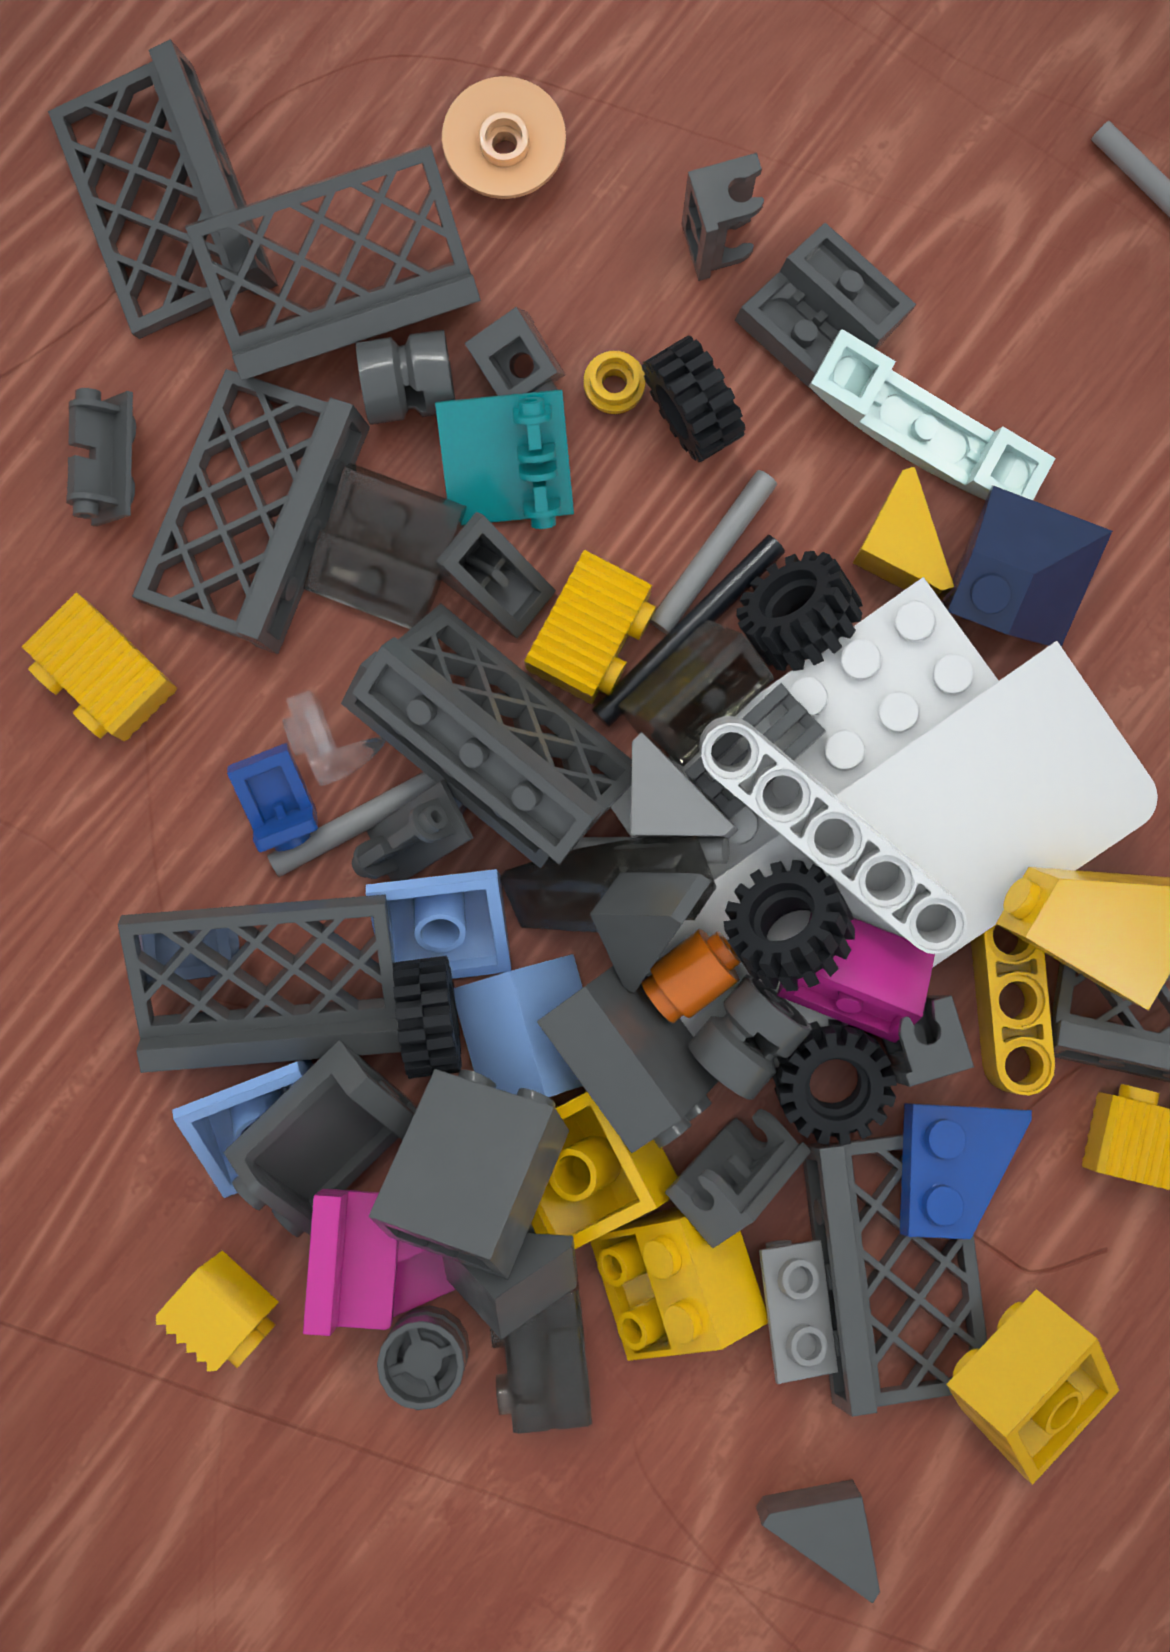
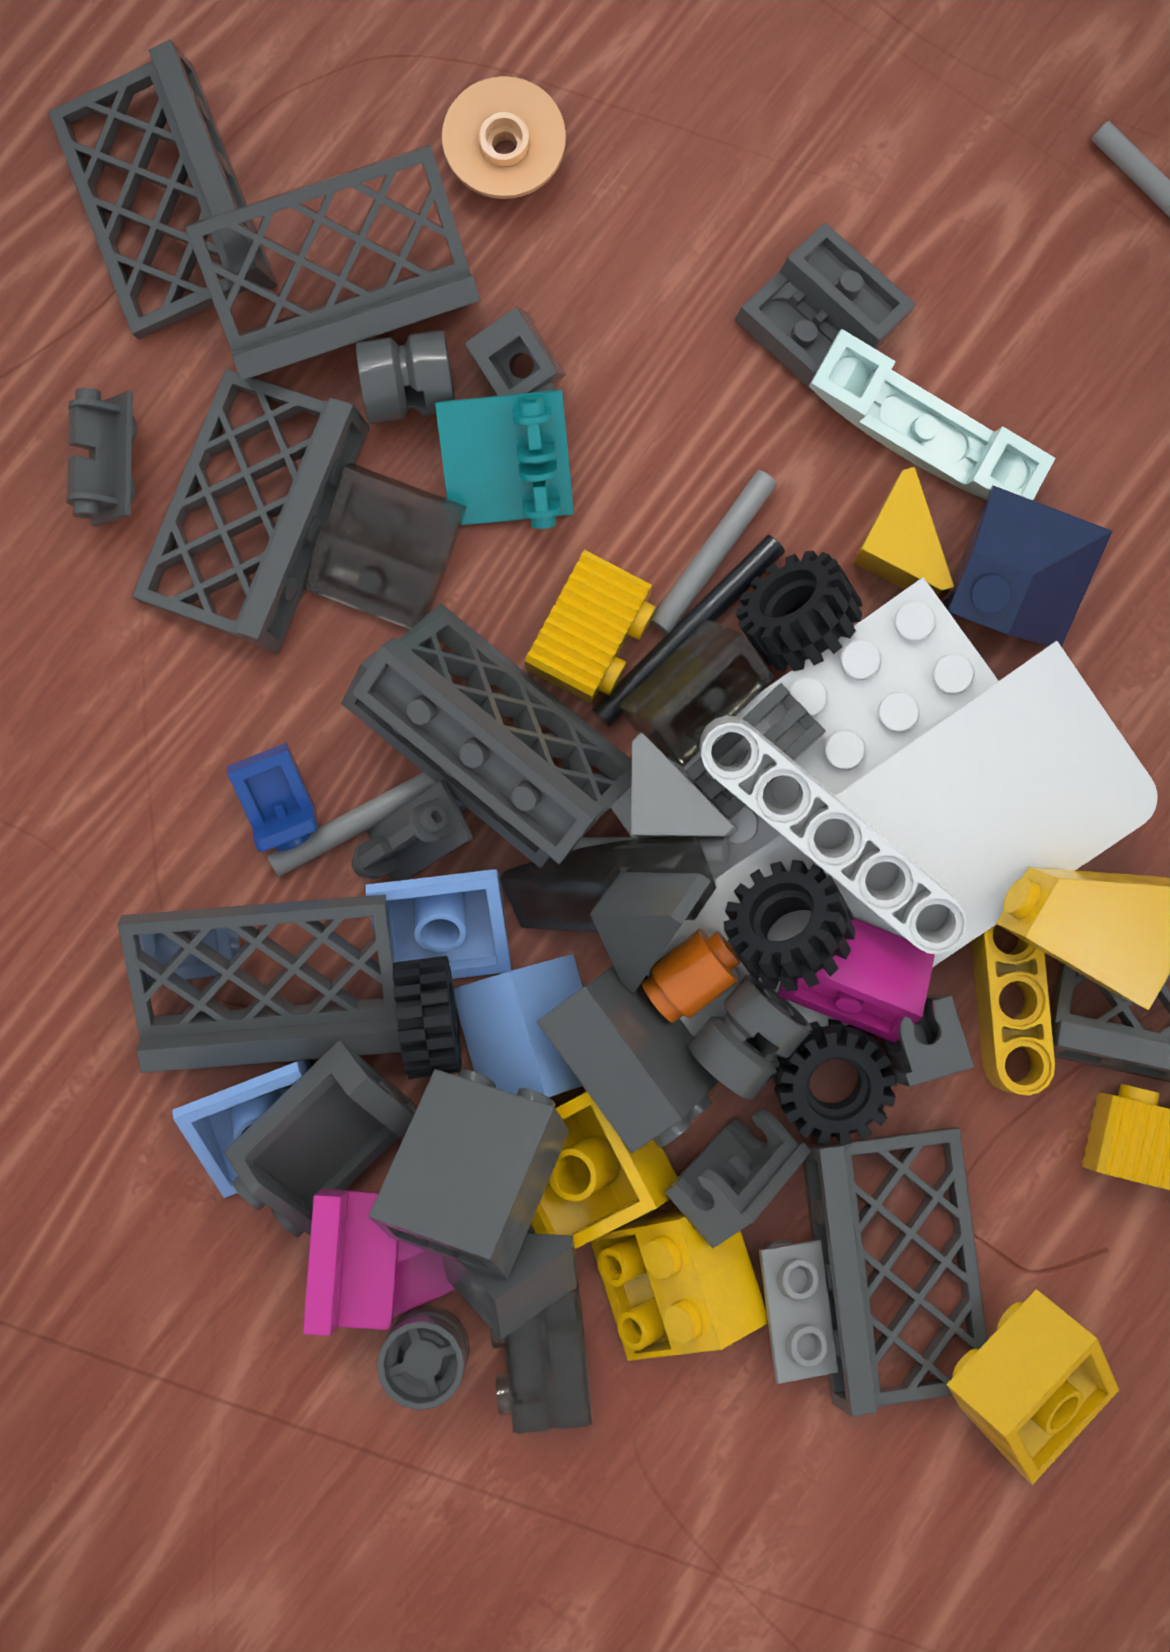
(98, 669): yellow brick -> none
(219, 1313): yellow brick -> none
(311, 735): clear plate -> none
(494, 576): dark grey slope -> none
(614, 364): yellow plate -> none
(694, 398): black tyre -> none
(717, 201): dark grey hinge -> none
(828, 1528): dark grey slope -> none
(954, 1165): blue wing -> none

